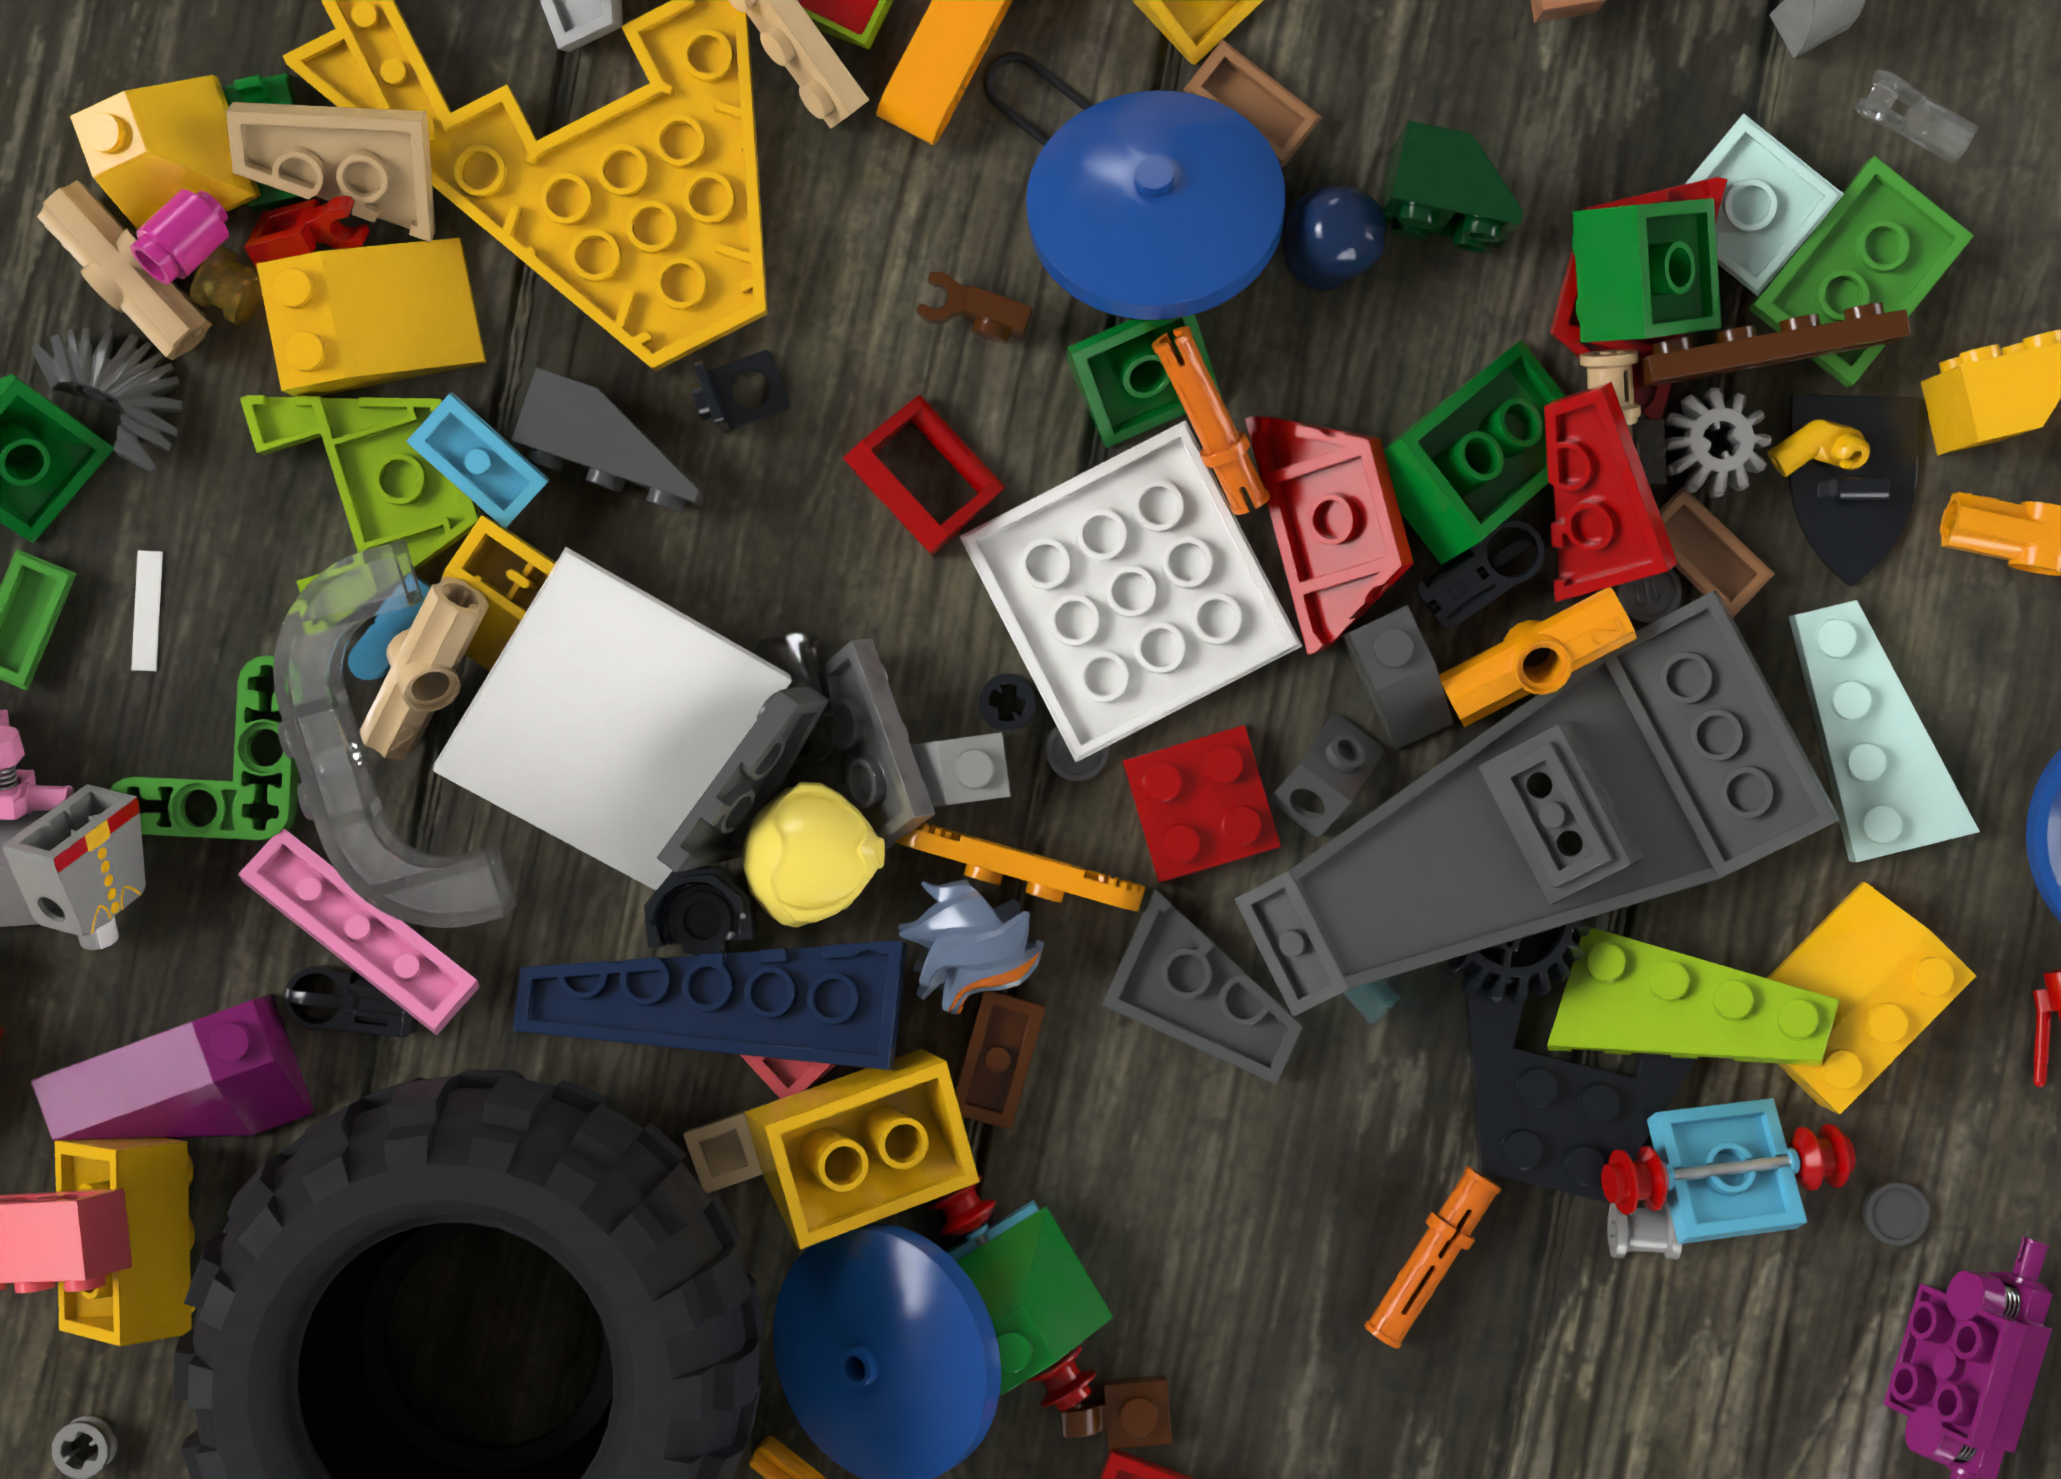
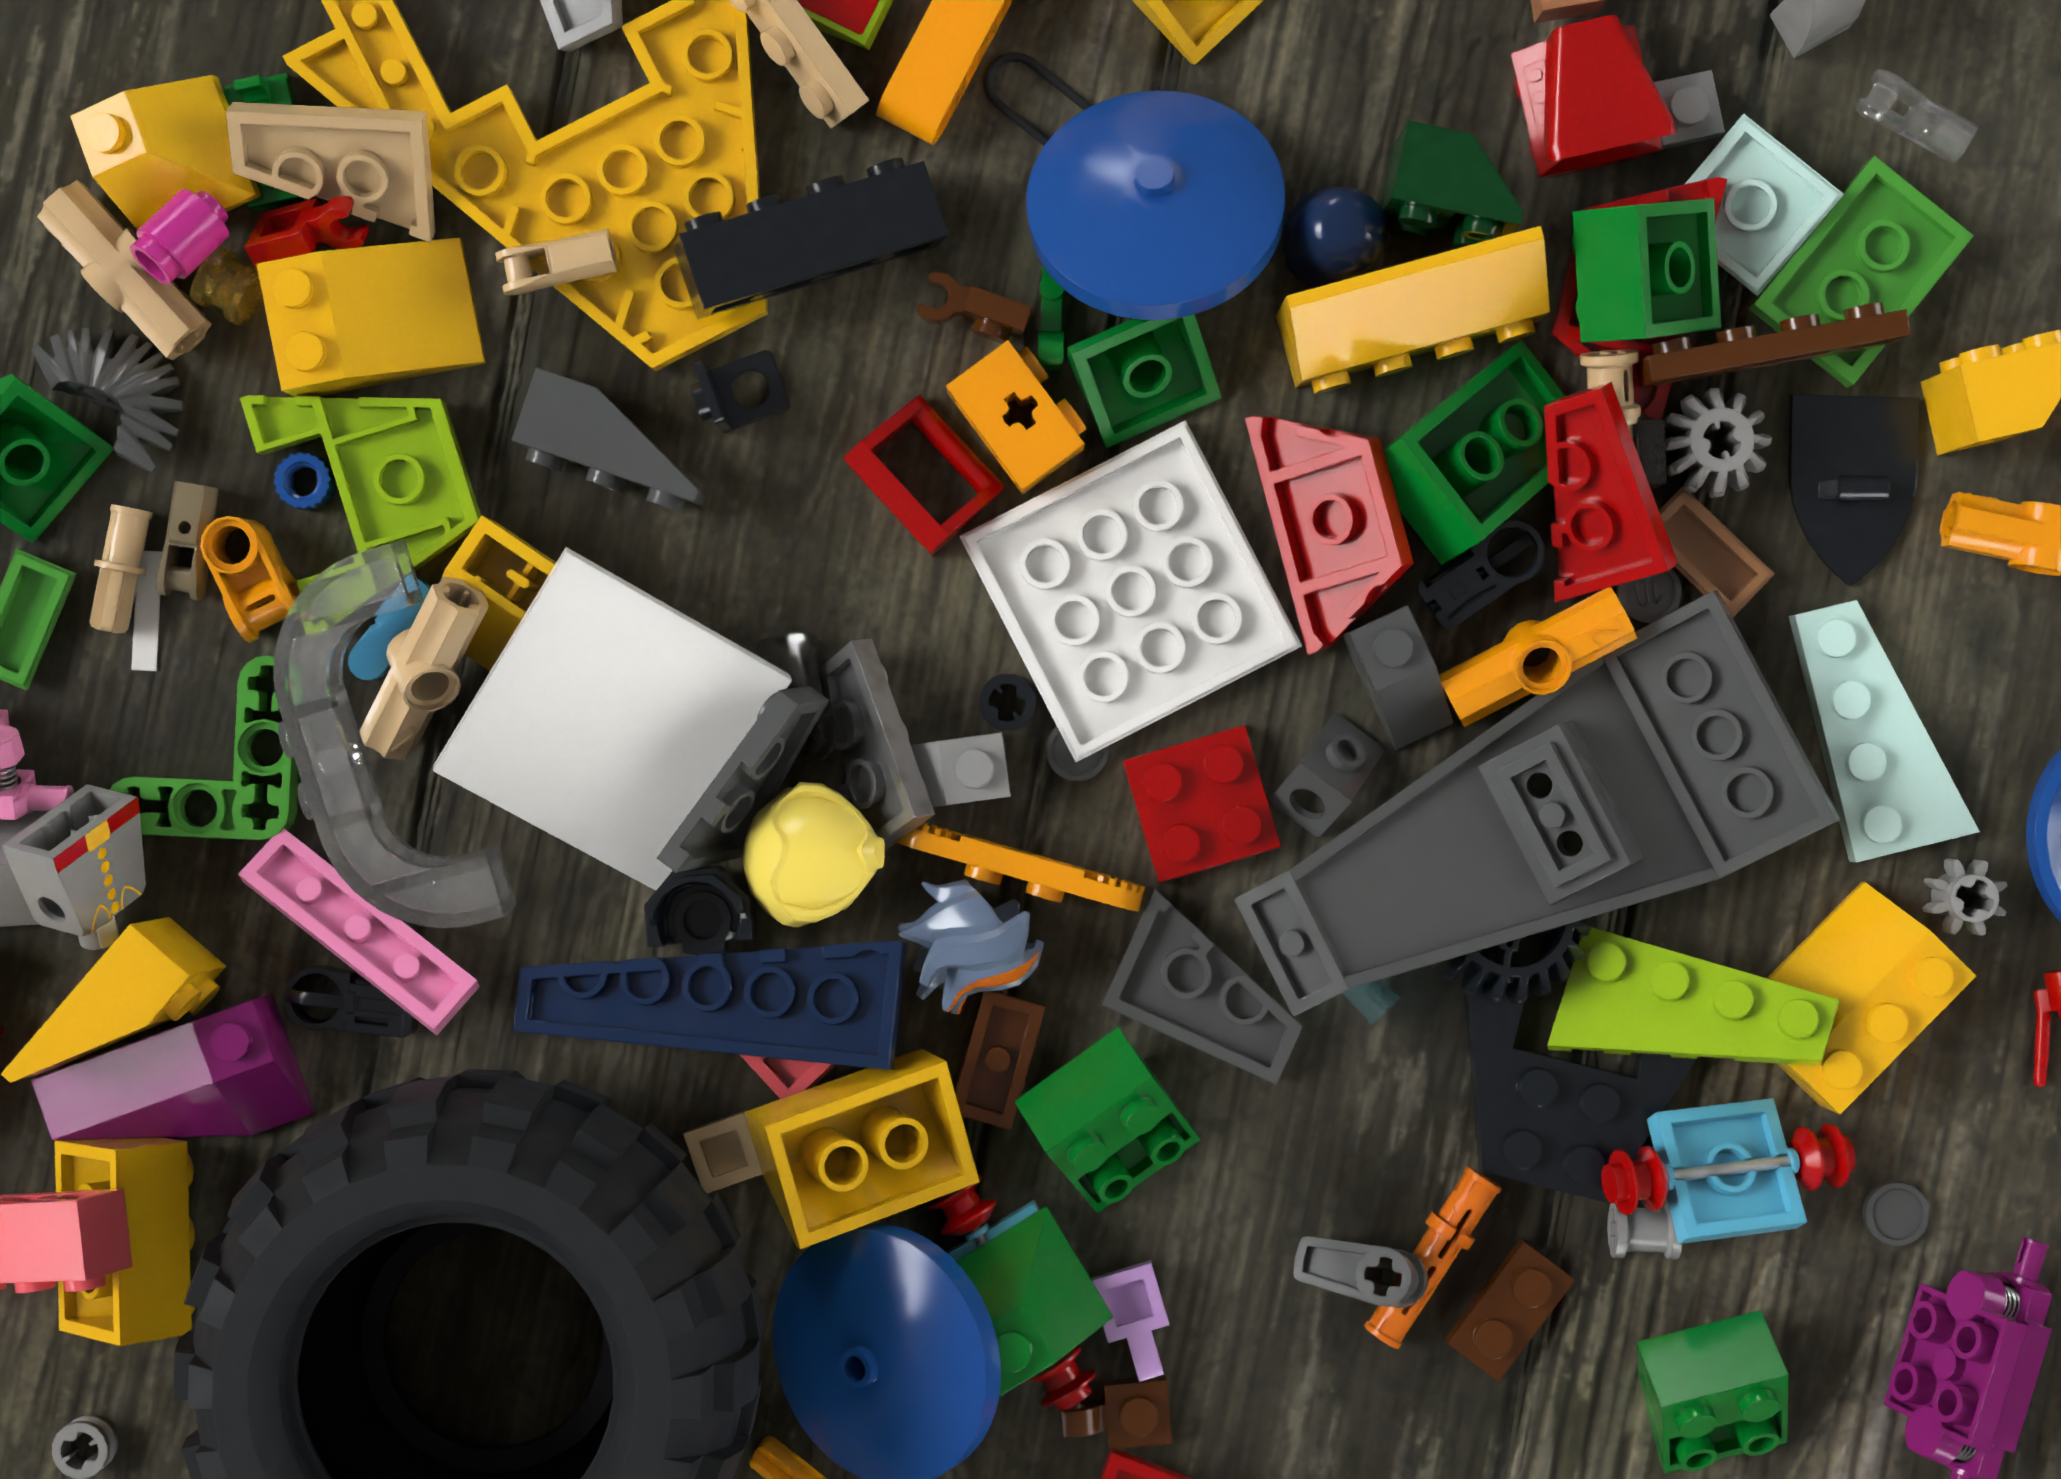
(119, 569): none -> tan axle
(138, 983): none -> yellow slope
(190, 513): none -> dark tan bar
(251, 581): none -> light orange piece
(285, 481): none -> blue axle
(478, 460): medium azure plate -> none
(567, 261): none -> tan bar
(809, 238): none -> black brick
(983, 399): none -> light orange brick
(1051, 334): none -> green piece
(1106, 1121): none -> green slope
(1136, 1311): none -> lavender plate
(1222, 444): orange pin -> none
(1257, 97): medium nougat tile -> none
(1358, 1270): none -> dark grey piece
(1416, 310): none -> yellow slope
(1509, 1309): none -> reddish brown plate
(1589, 98): none -> red piece
(1694, 108): none -> light grey plate
(1714, 1392): none -> green slope
(1821, 441): yellow arm -> none
(1982, 889): none -> light grey gear

